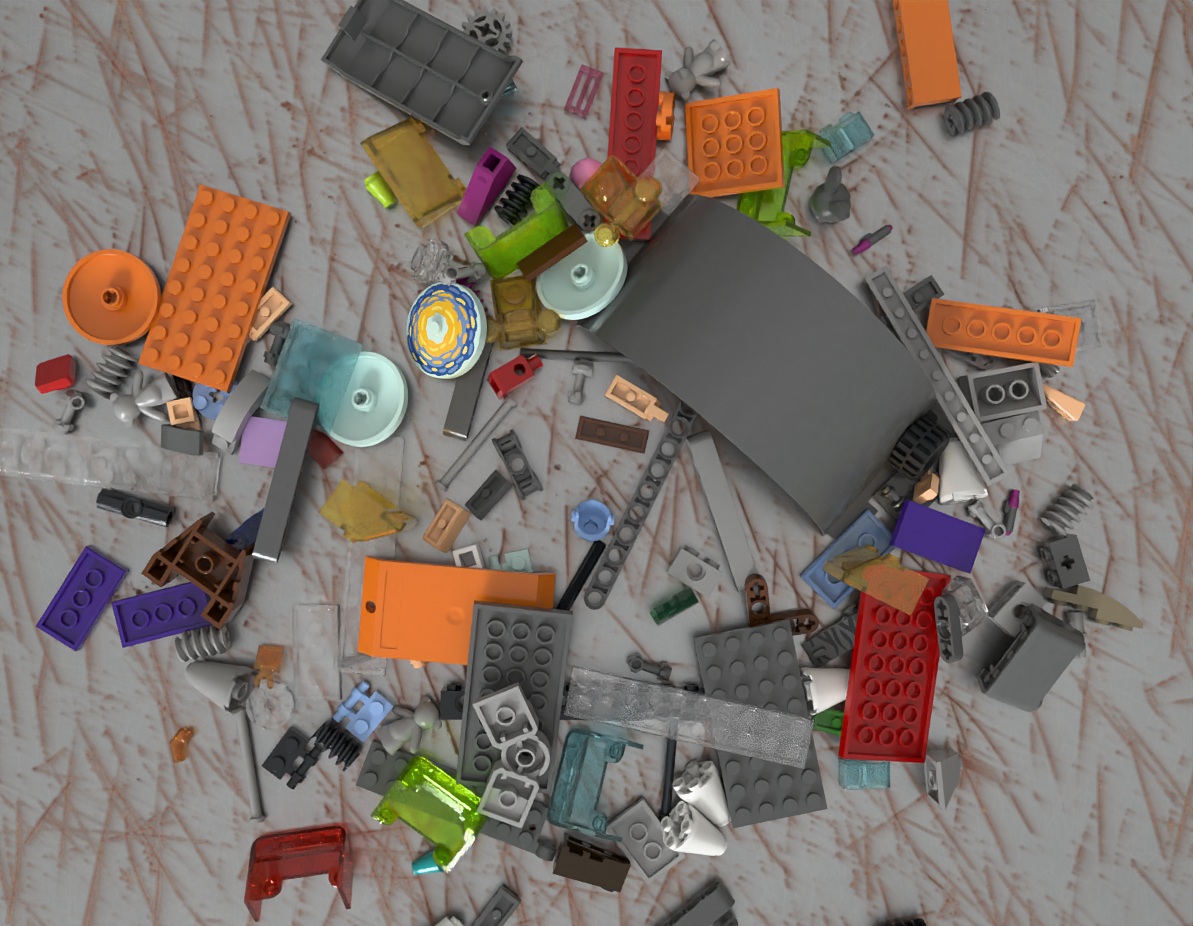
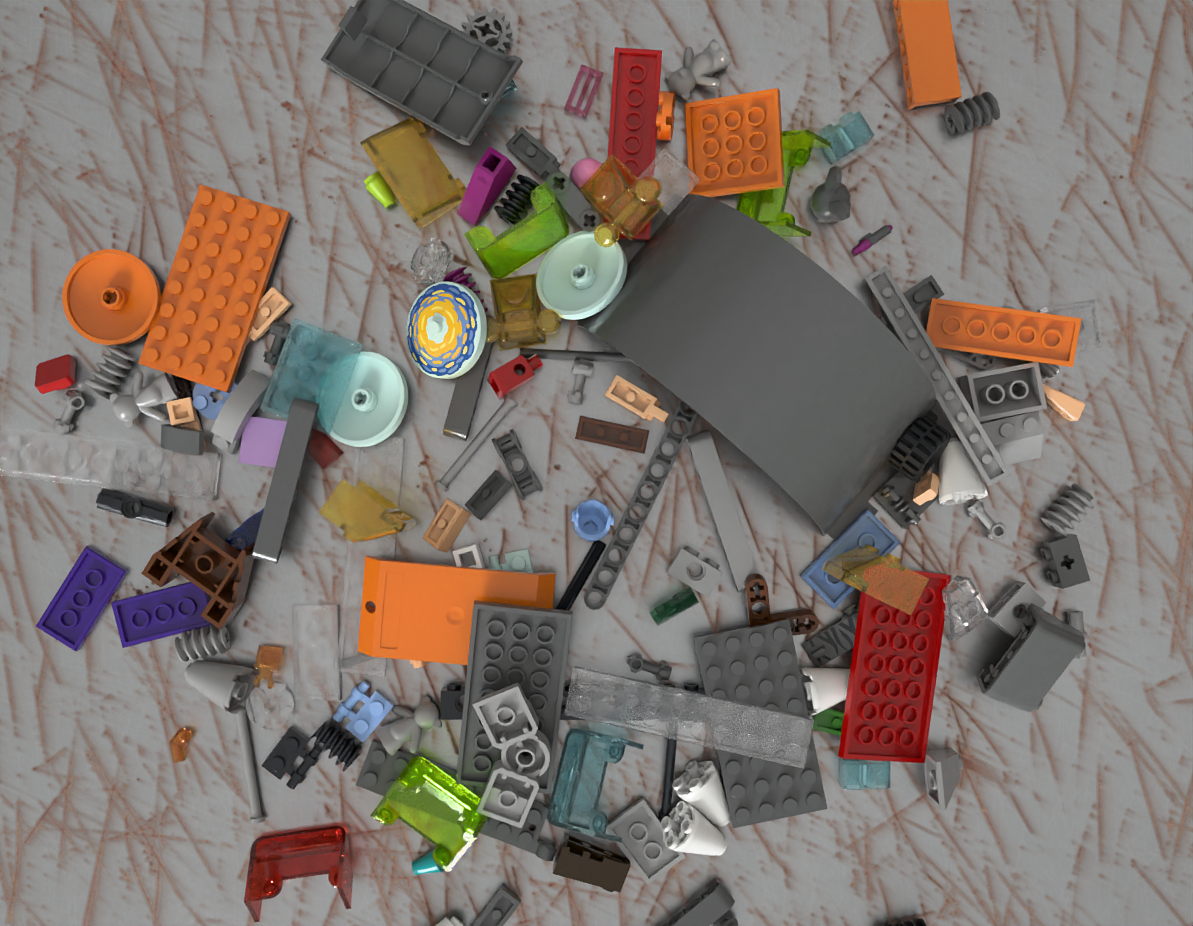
(451, 273): light grey bar -> none
(552, 252): reddish brown tile -> none
(937, 536): dark purple tile -> none
(948, 613): dark grey beam -> none
(1011, 510): piece -> none
(1096, 604): dark tan slope -> none

